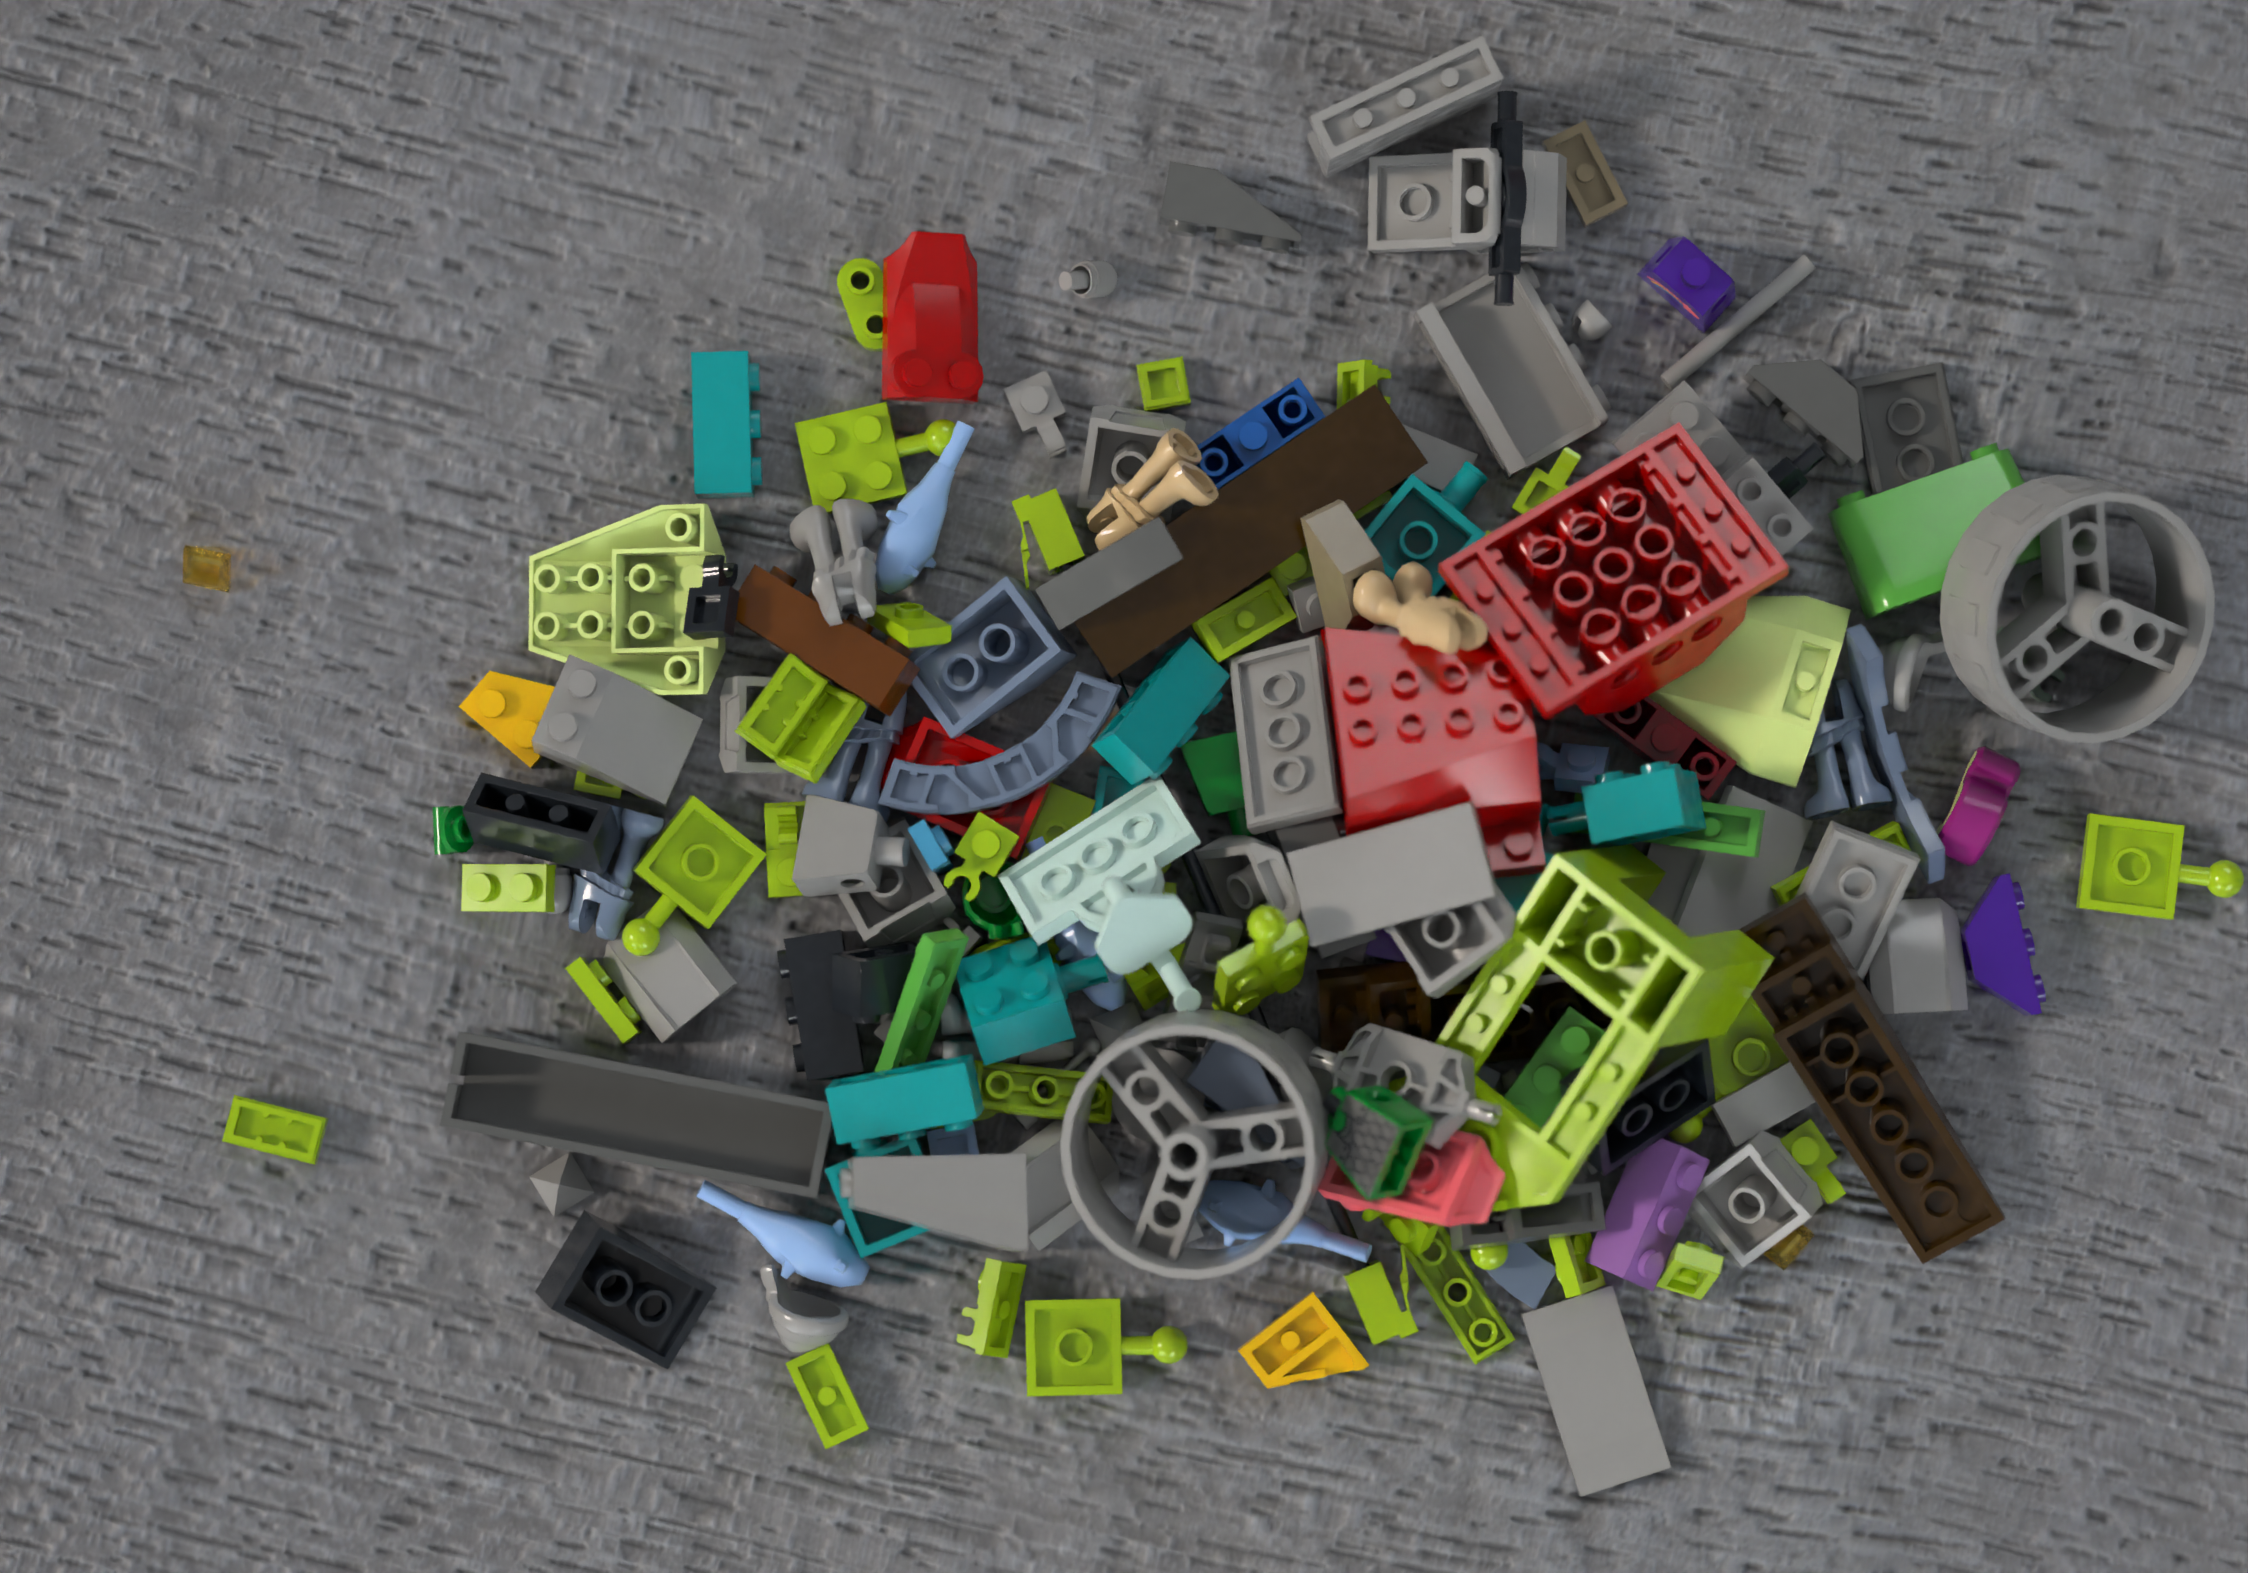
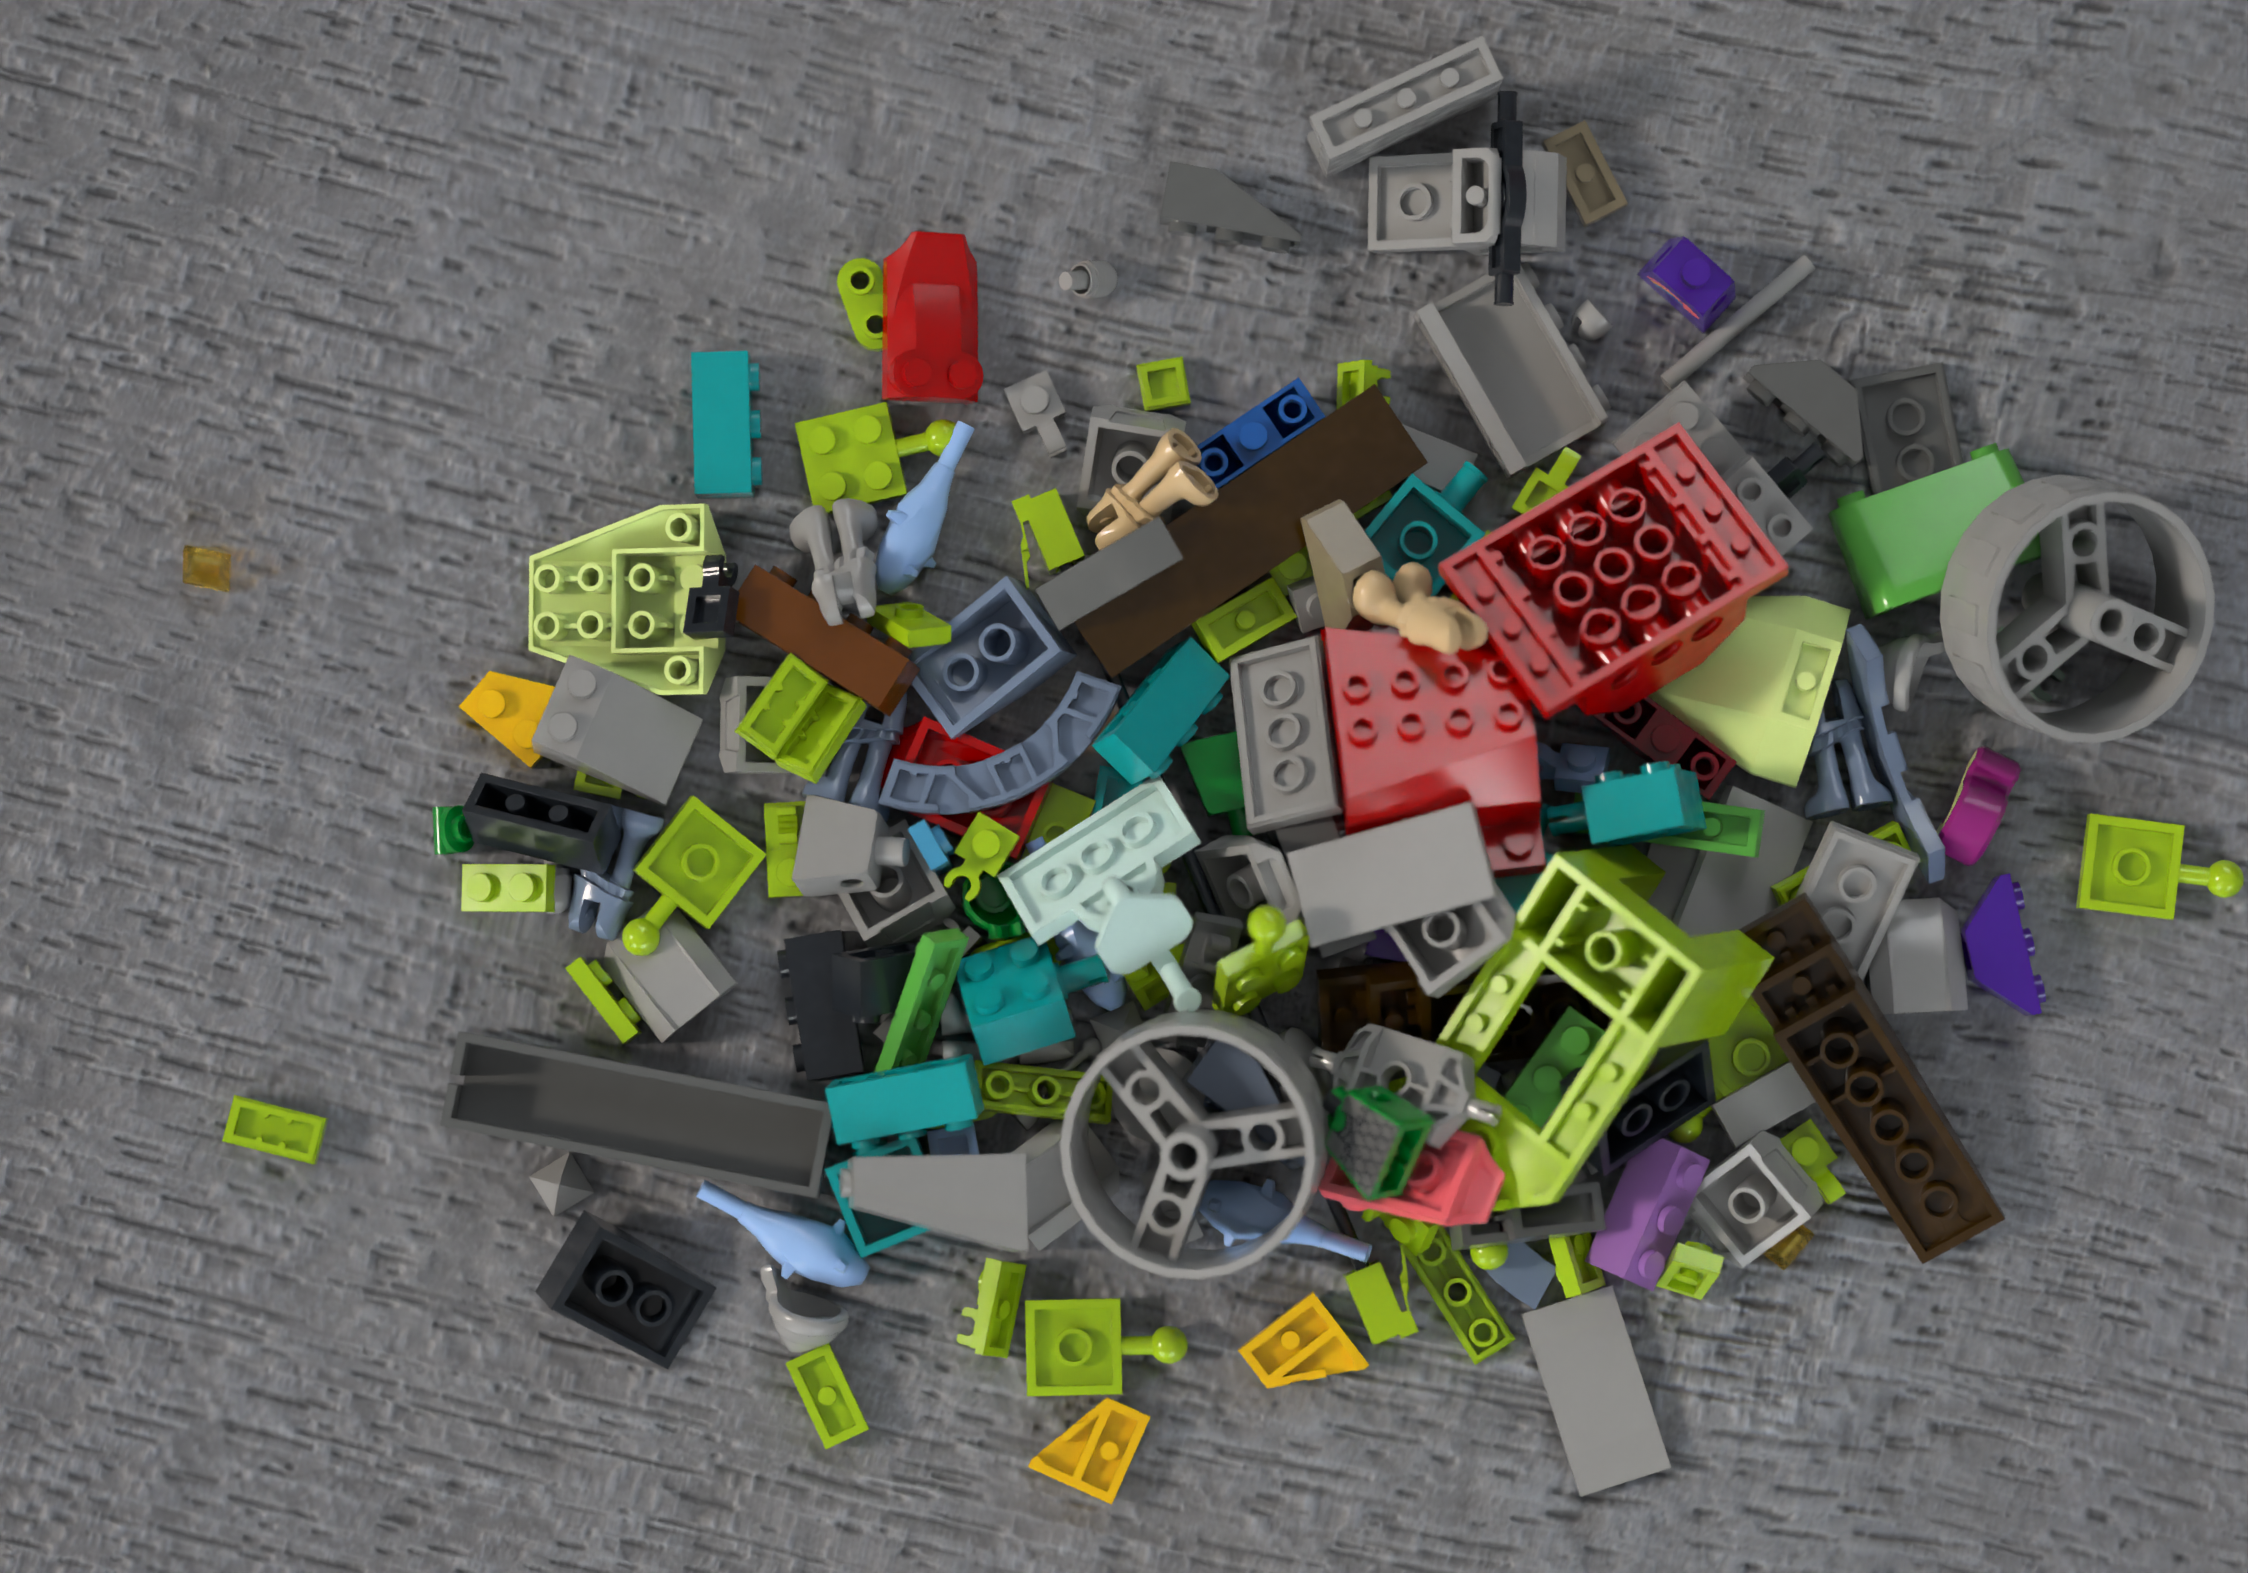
(1095, 1449): none -> yellow wing

